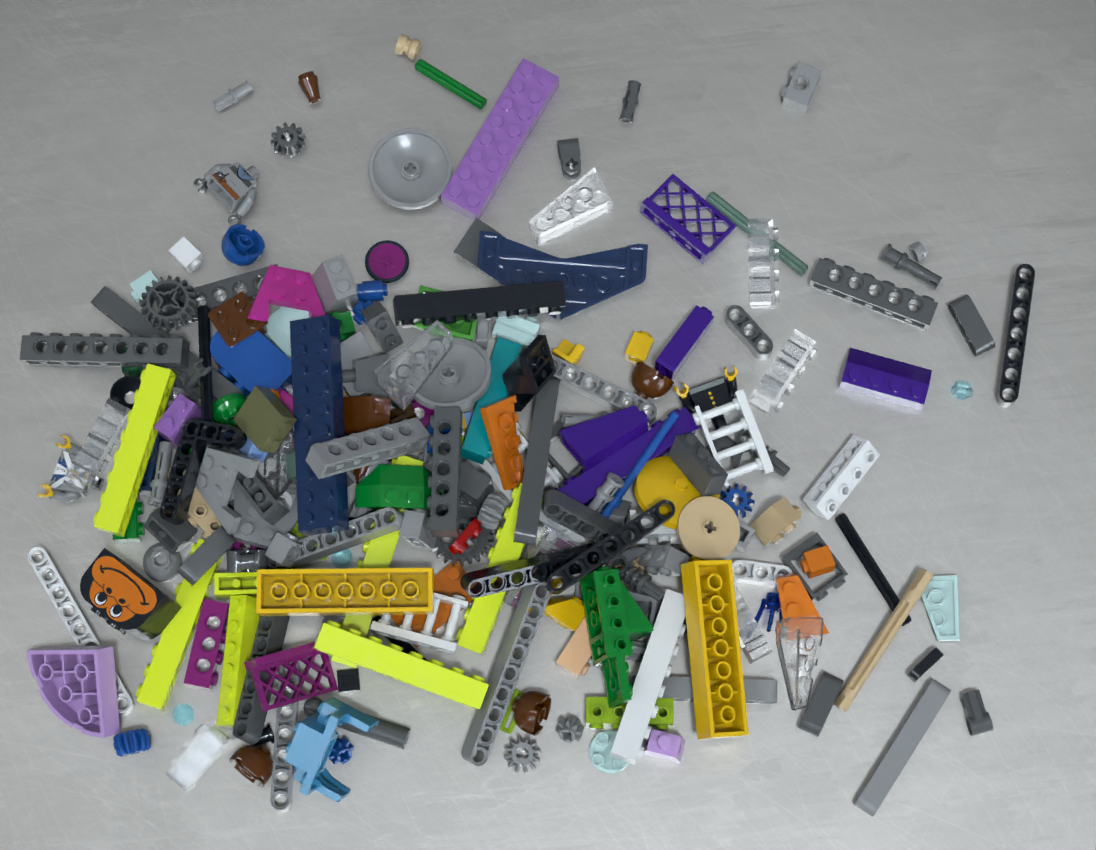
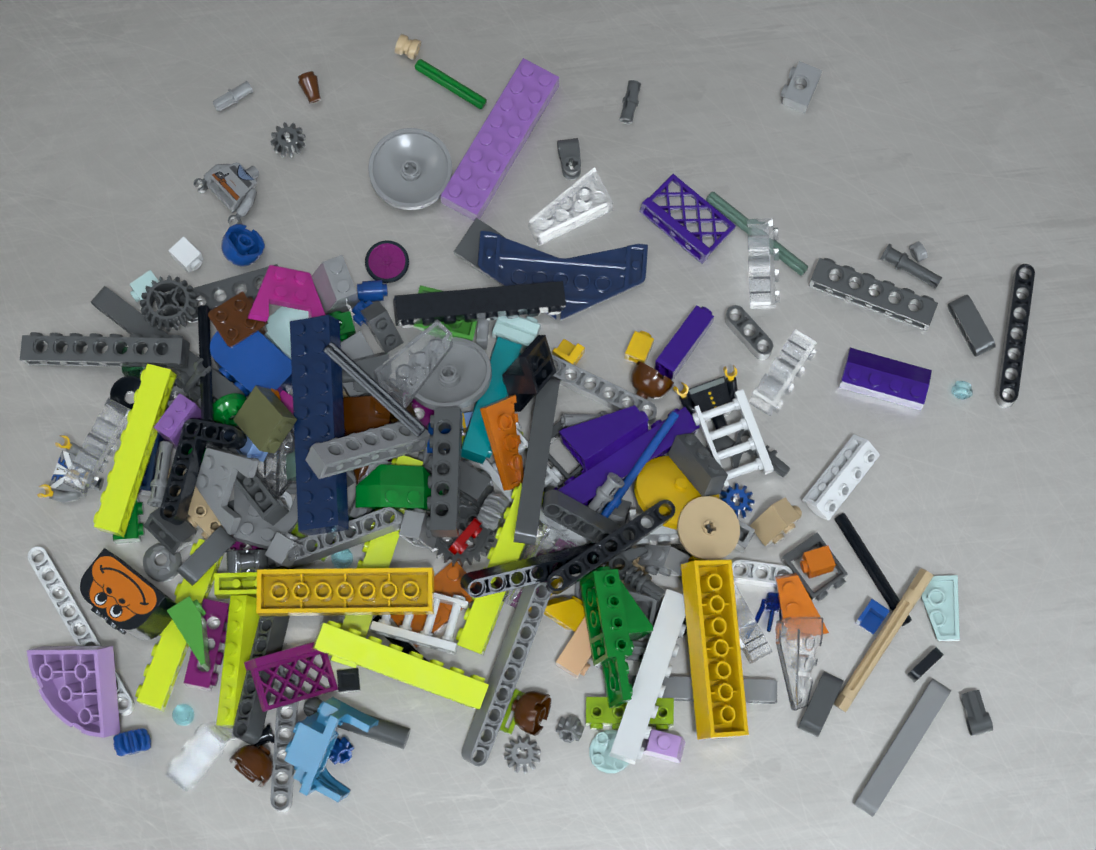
(192, 625): none -> bright green slope
(374, 389): none -> black axle
(872, 616): none -> blue panel

